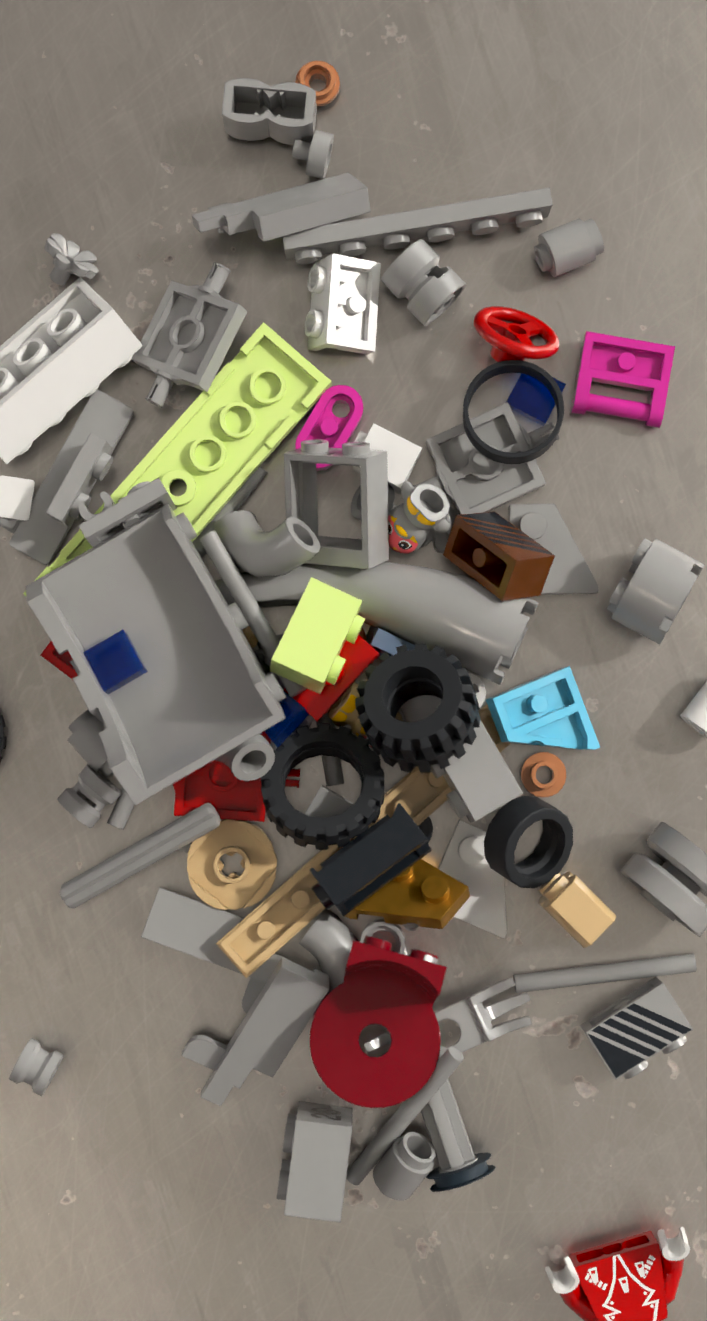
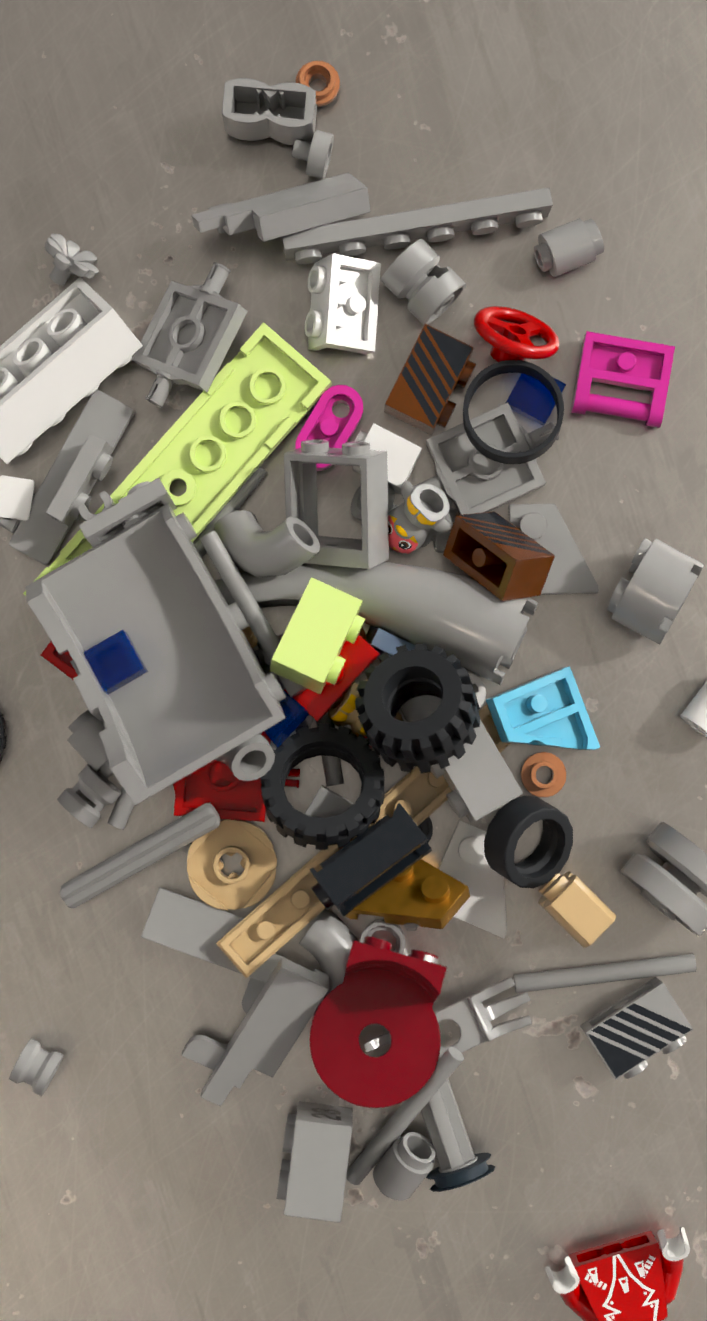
(429, 379): none -> brick

